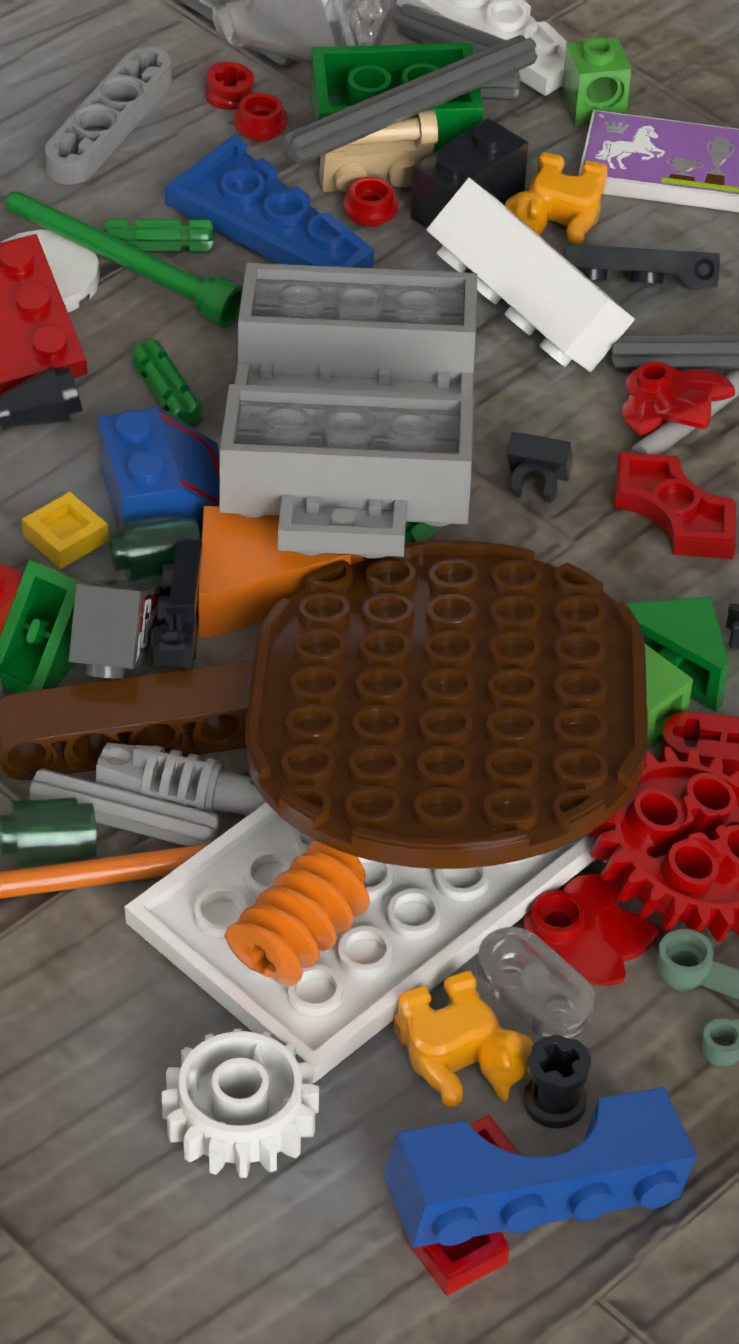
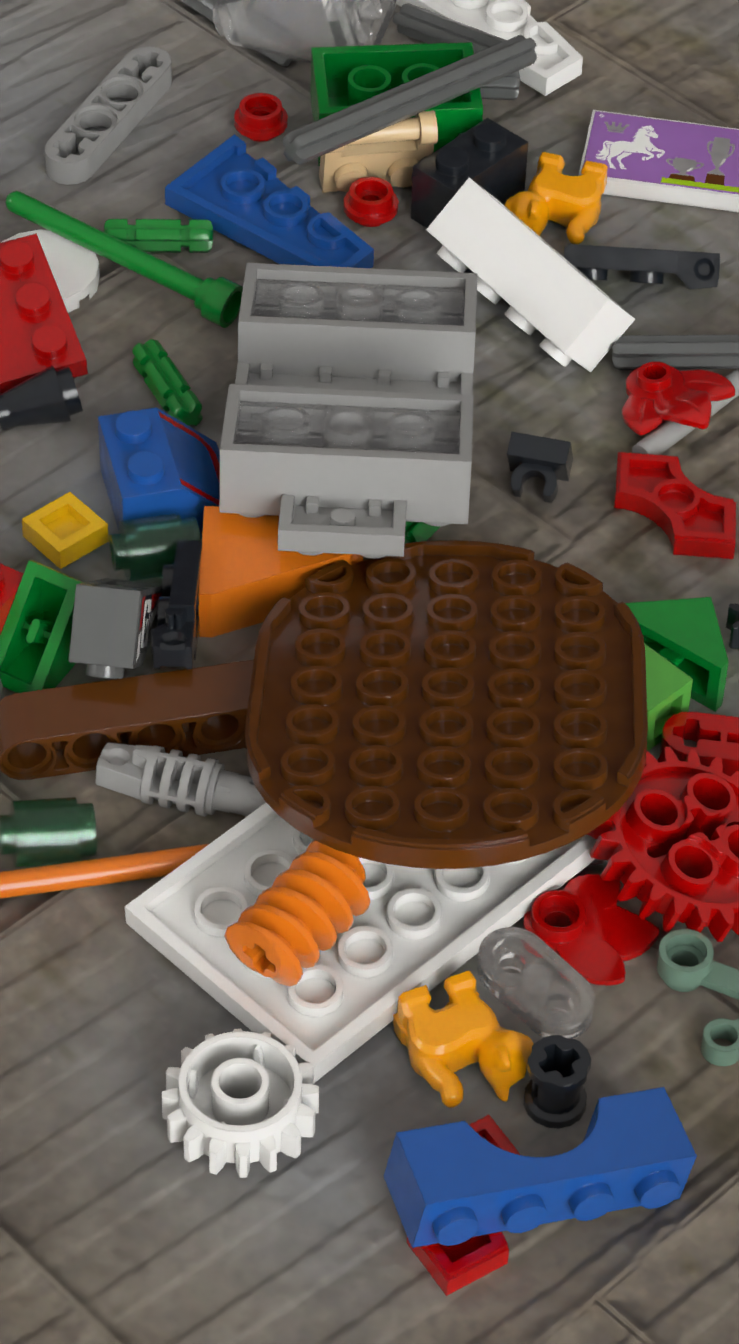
(130, 809): light grey axle -> none
(221, 77): red bush -> none
(595, 78): bright green brick -> none

